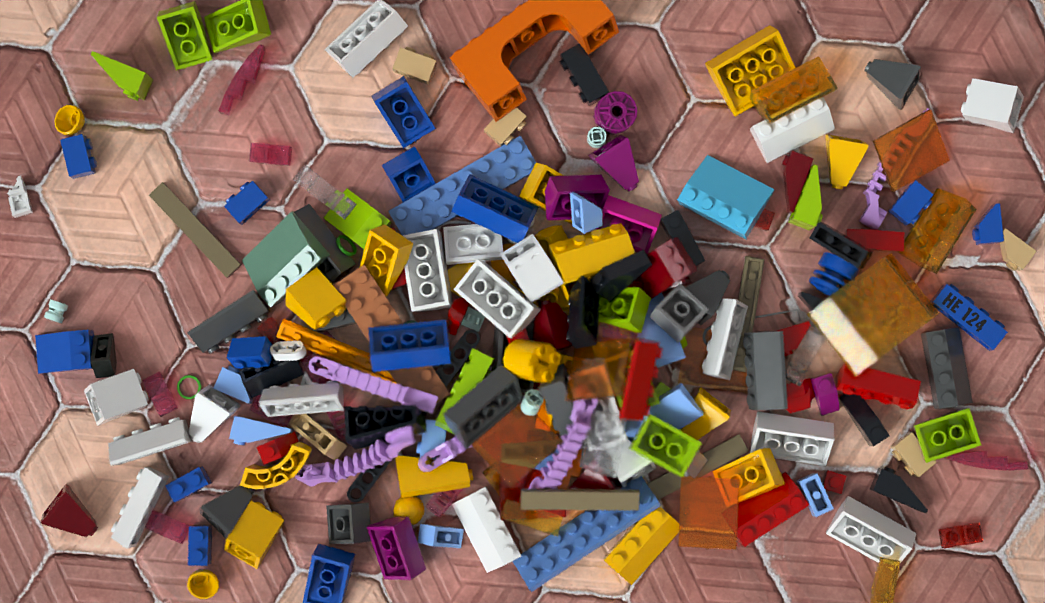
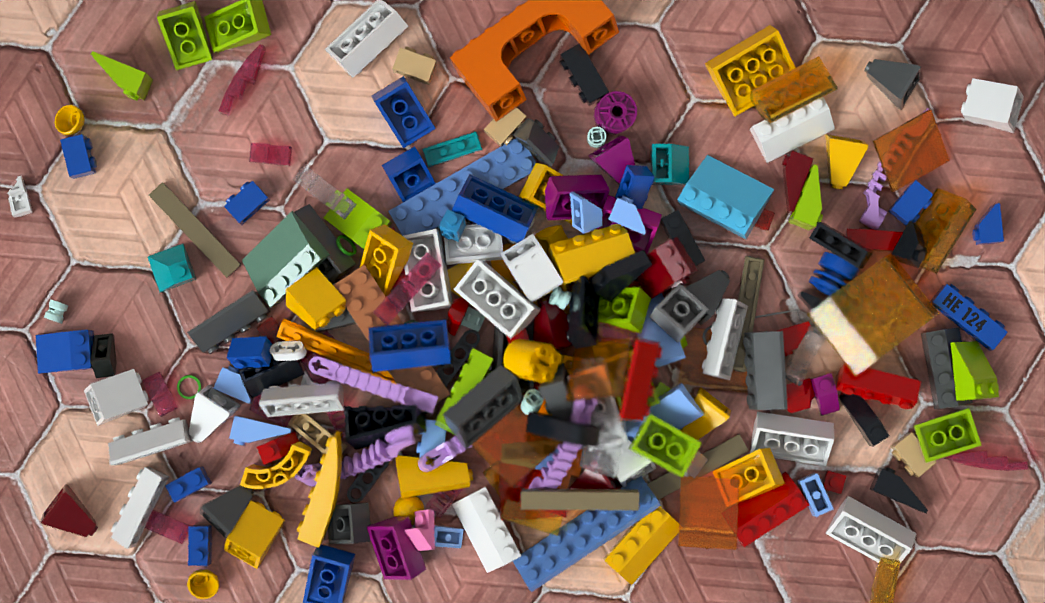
(171, 268): none -> teal slope
(323, 496): none -> yellow slope
(407, 288): none -> clear pink slope
(423, 534): none -> bright pink slope
(452, 149): none -> teal tile
(452, 225): none -> dark azure brick
(537, 141): none -> dark grey slope
(560, 297): none -> light aqua wheel
(563, 430): none -> black beam
(627, 215): none -> light blue slope
(635, 184): none -> blue brick
(670, 164): none -> teal slope
(911, 246): none -> black slope
(960, 535): clear red slope -> none
(972, 372): none -> lime slope
(1015, 251): tan slope -> none

